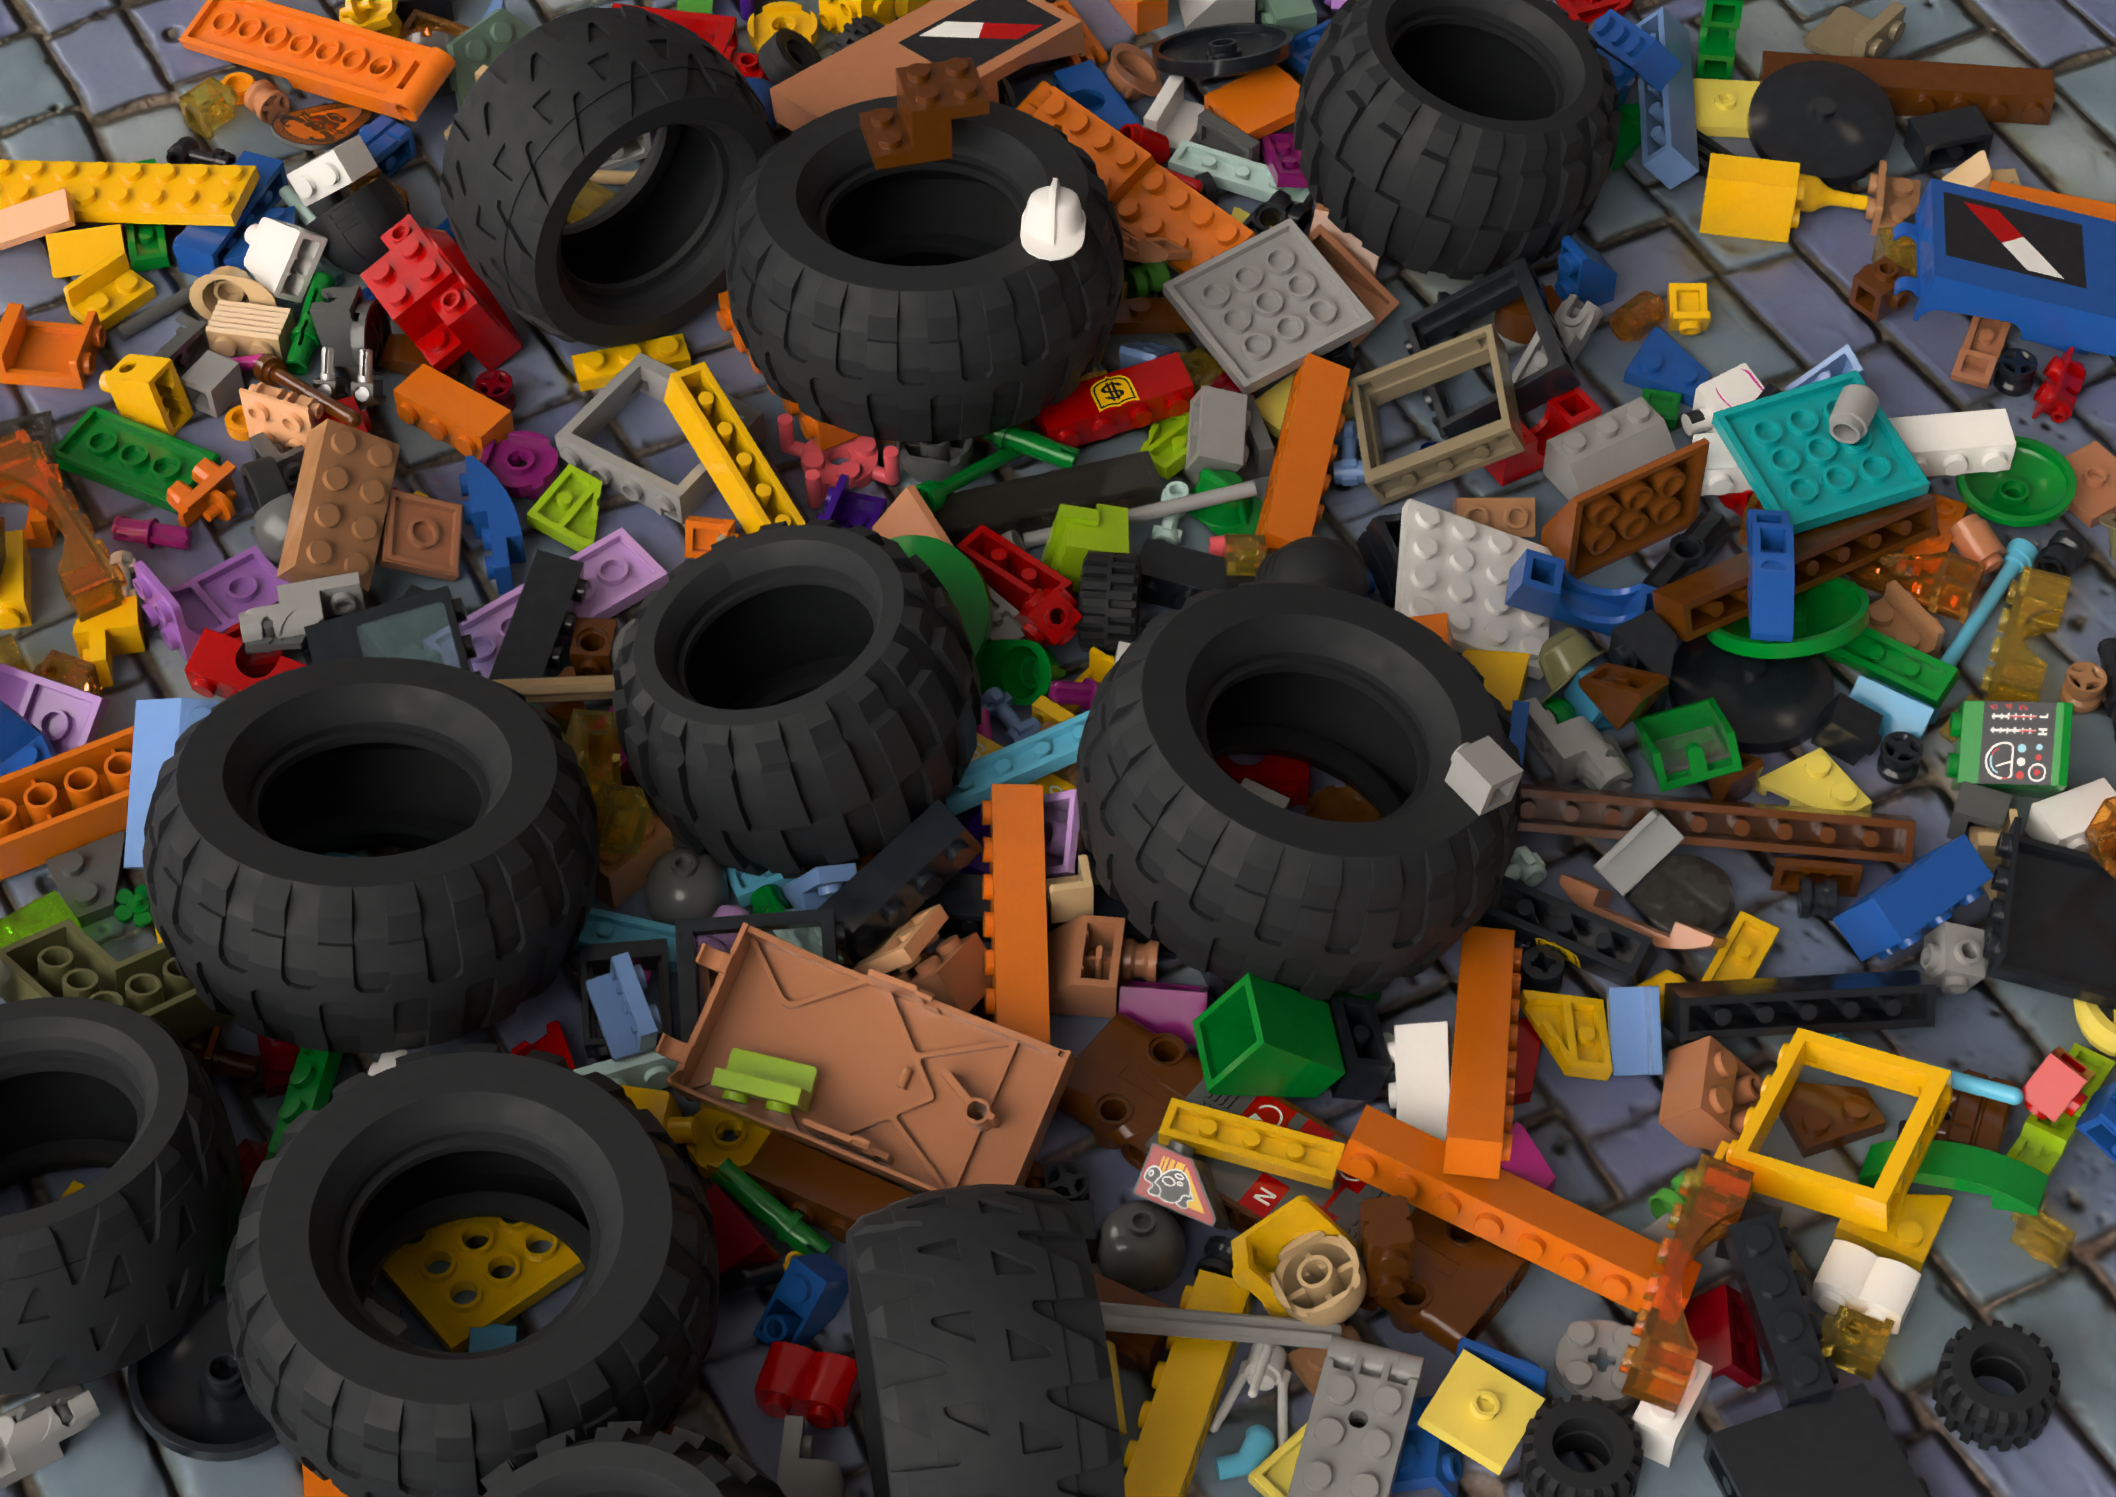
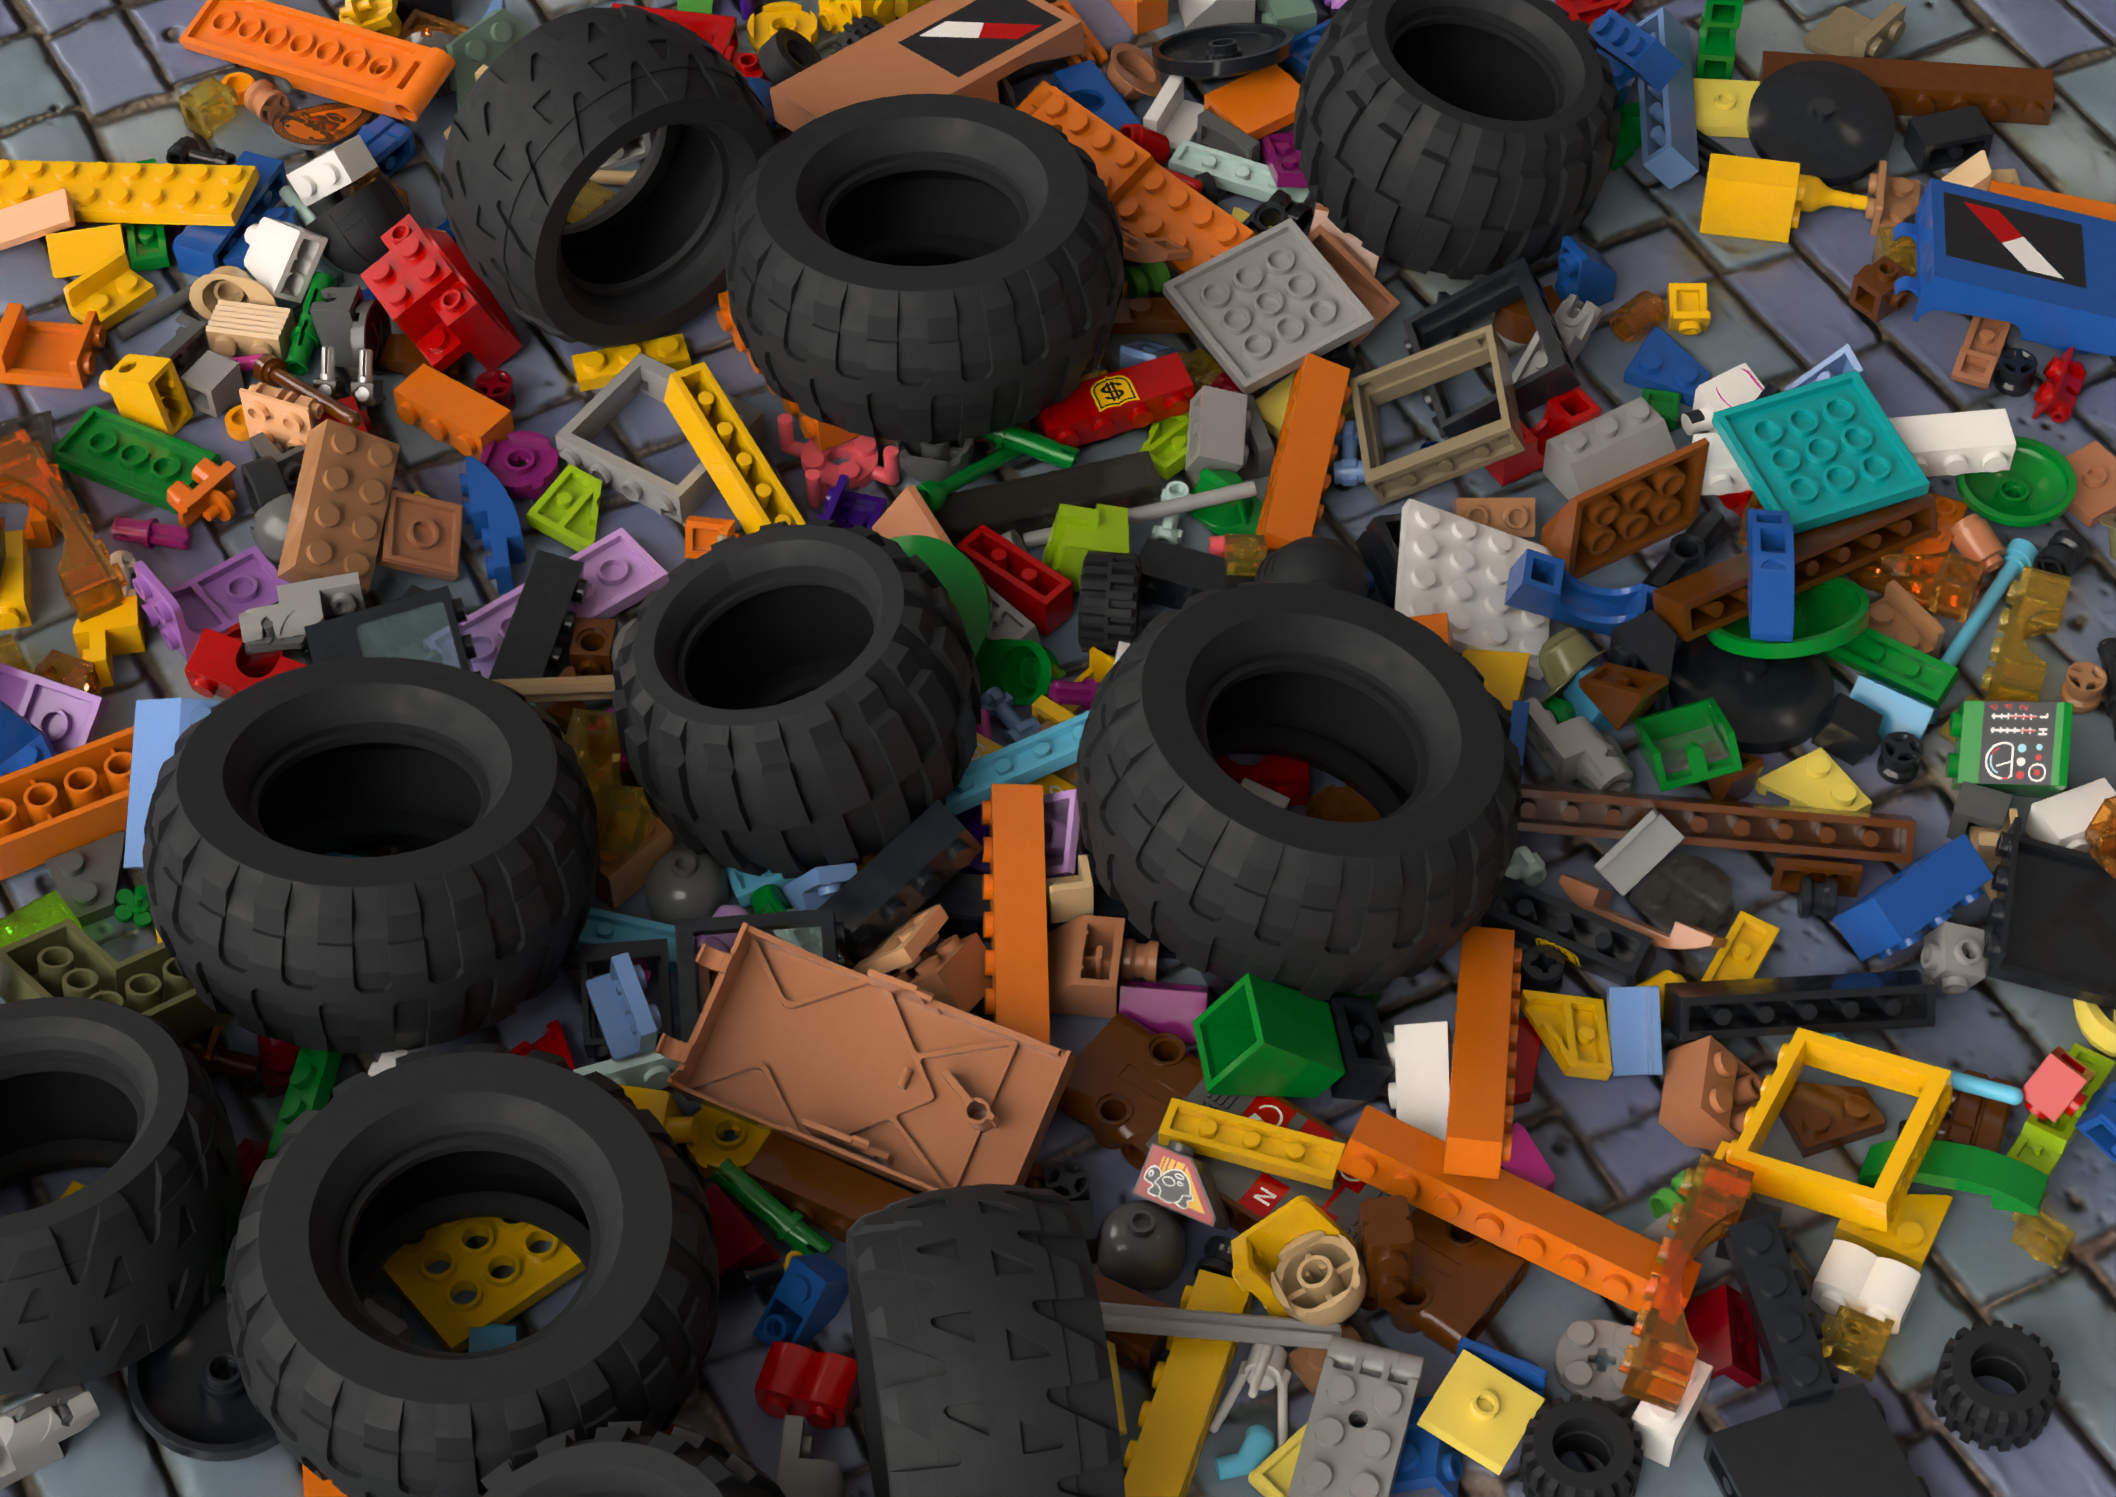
(766, 1078): lime bracket -> none
(926, 102): reddish brown bracket -> none
(1036, 616): red brick -> none
(1053, 223): white piece -> none
(1483, 775): light grey brick -> none
(1853, 413): light grey brick -> none

